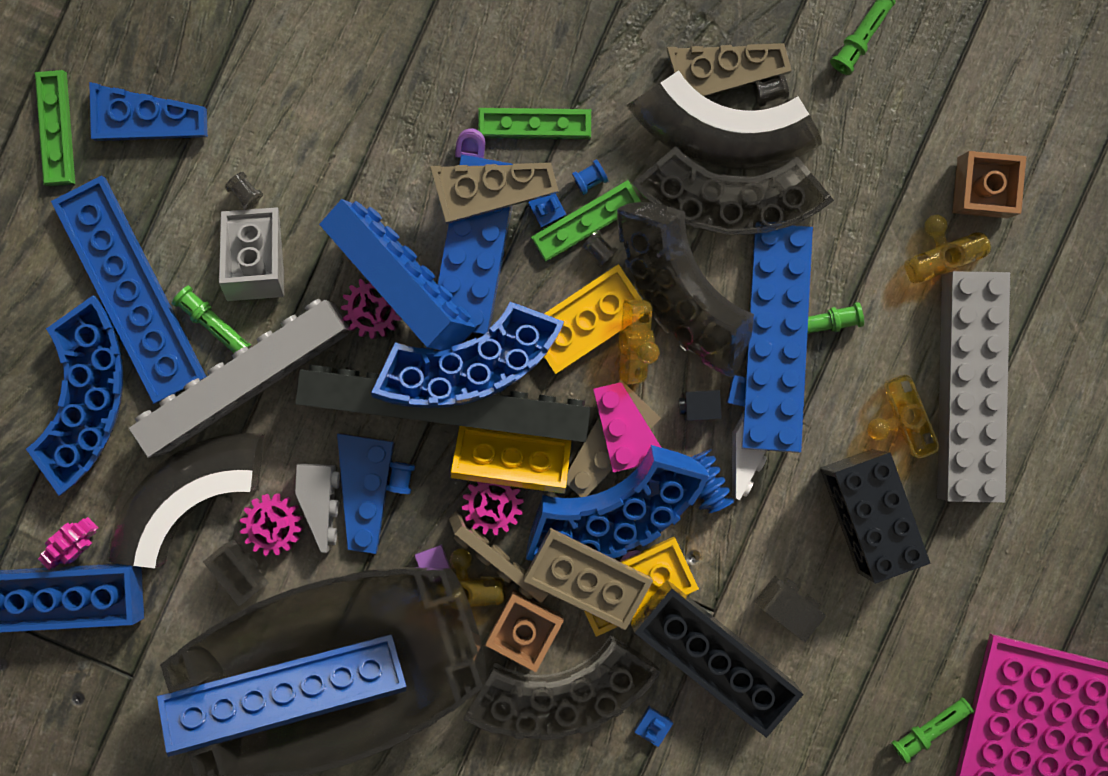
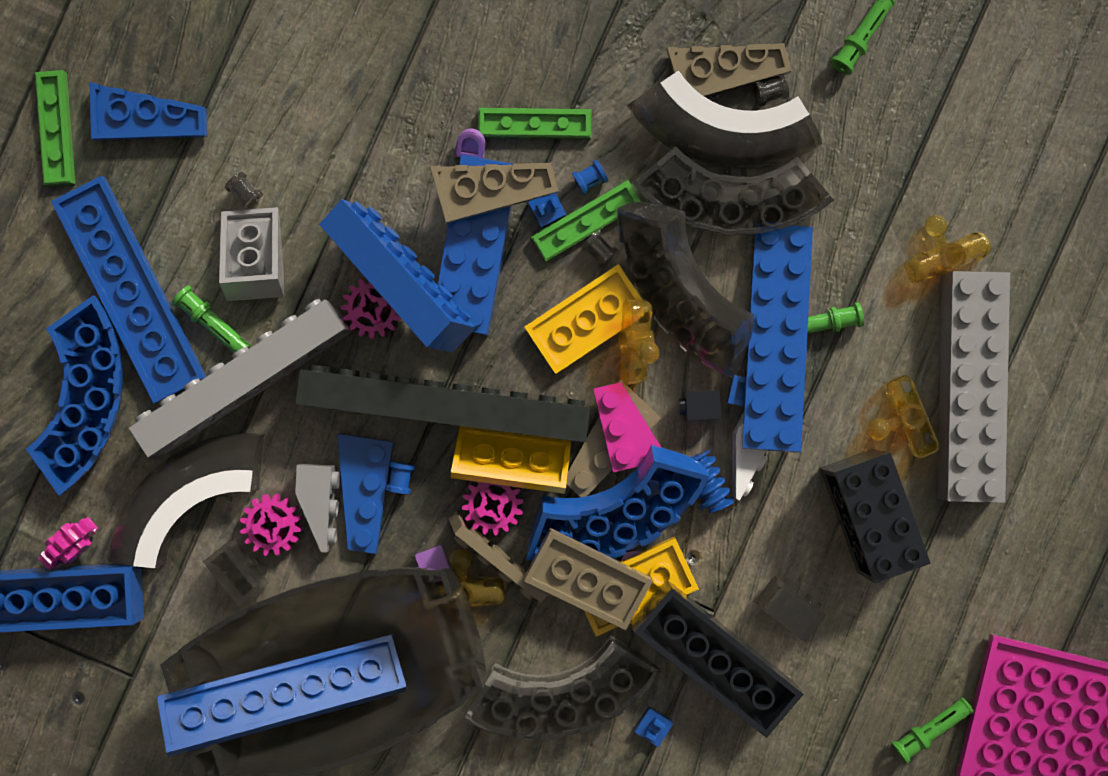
(468, 369): blue brick -> none
(524, 630): medium nougat brick -> none
(989, 184): medium nougat brick -> none

